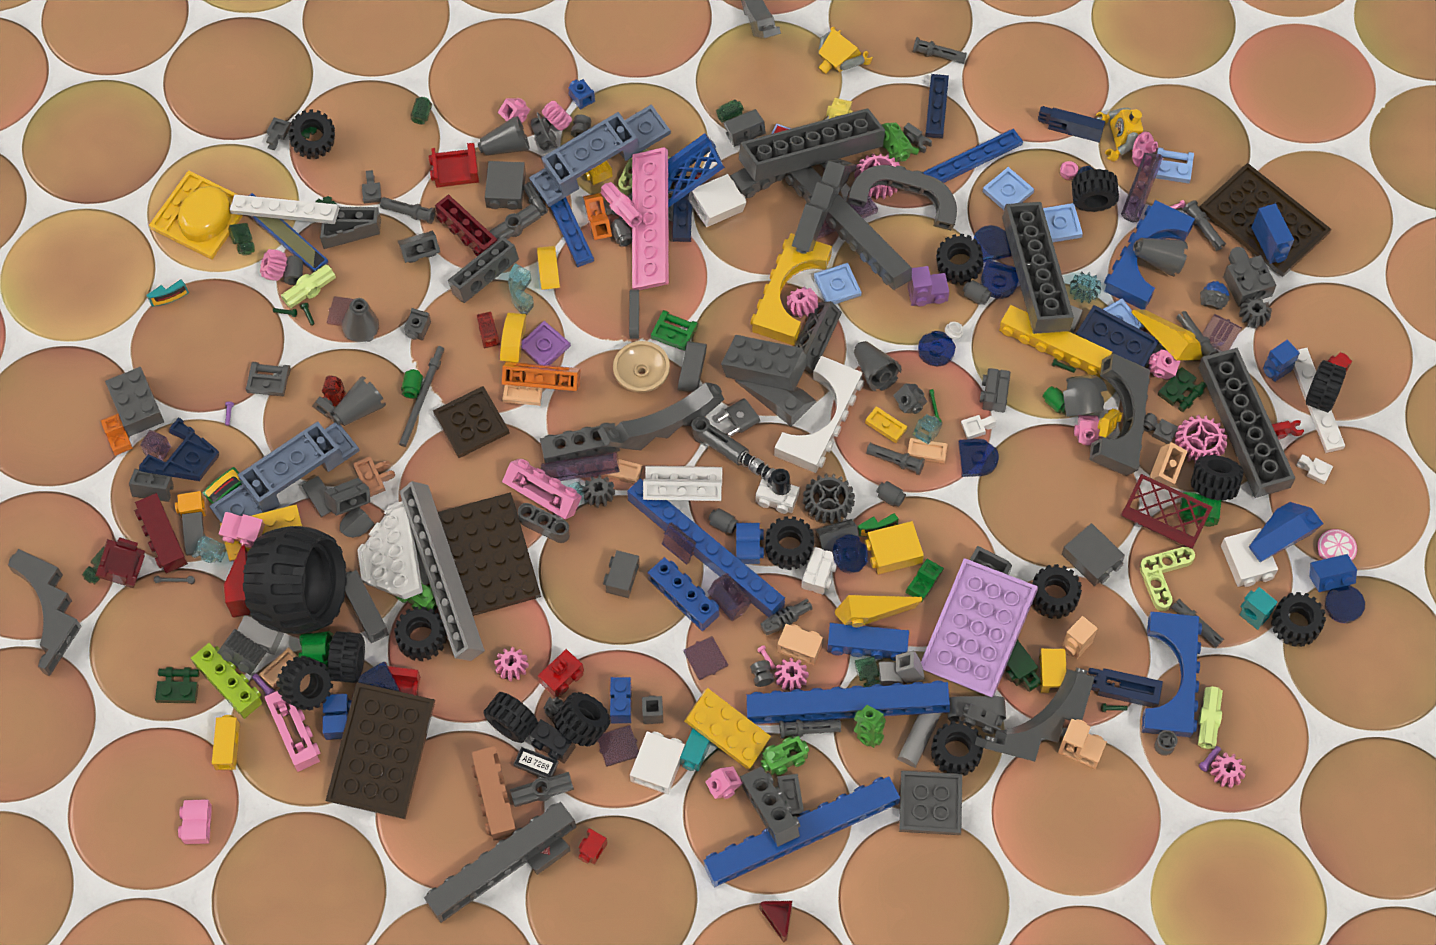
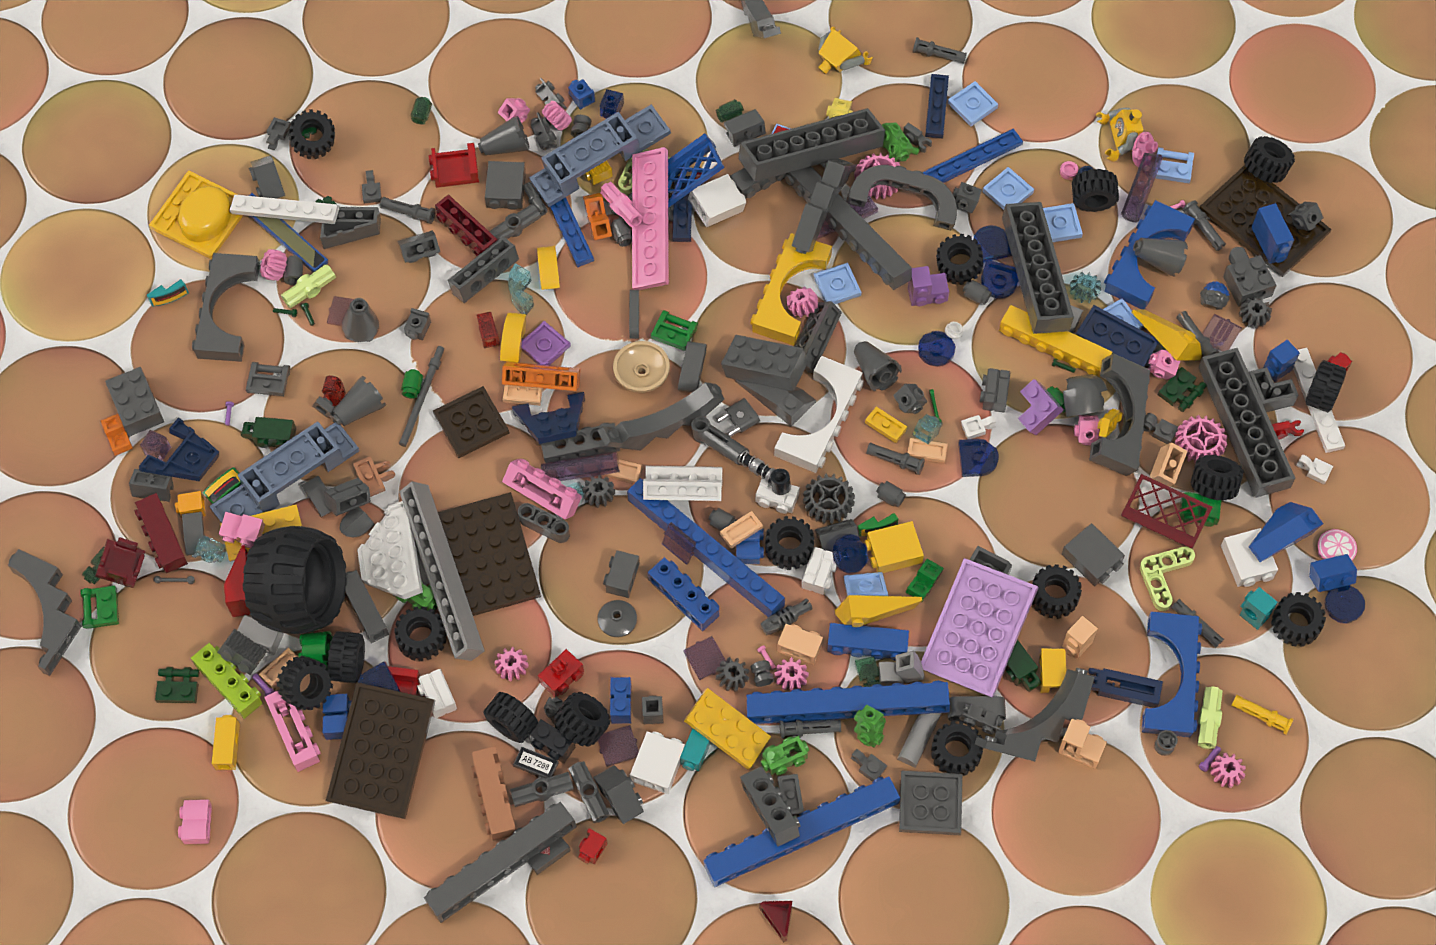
(106, 607): none -> green plate
(224, 273): none -> dark grey arch
(242, 237): clear green plate -> none
(267, 177): none -> dark grey brick
(269, 431): none -> dark green brick
(435, 687): none -> white brick
(546, 90): none -> dark grey hinge
(555, 424): none -> dark blue wing
(594, 802): none -> dark grey piece
(611, 103): none -> clear blue brick
(617, 626): none -> dark grey dish
(619, 792): none -> dark grey brick
(723, 782): bright pink brick -> none
(729, 596): clear purple brick -> none
(739, 671): none -> dark grey gear
(741, 529): none -> light nougat tile
(866, 584): none -> light blue tile
(870, 767): none -> dark grey plate
(966, 197): none -> dark grey brick
(973, 103): none -> light blue plate
(1043, 407): none -> medium lavender brick
(1072, 123): dark blue hinge -> none
(1104, 707): dark green piece -> none
(1269, 159): none -> black tyre
(1271, 718): none -> yellow pin
(1273, 395): none -> dark grey brick
(1306, 215): none -> dark grey brick

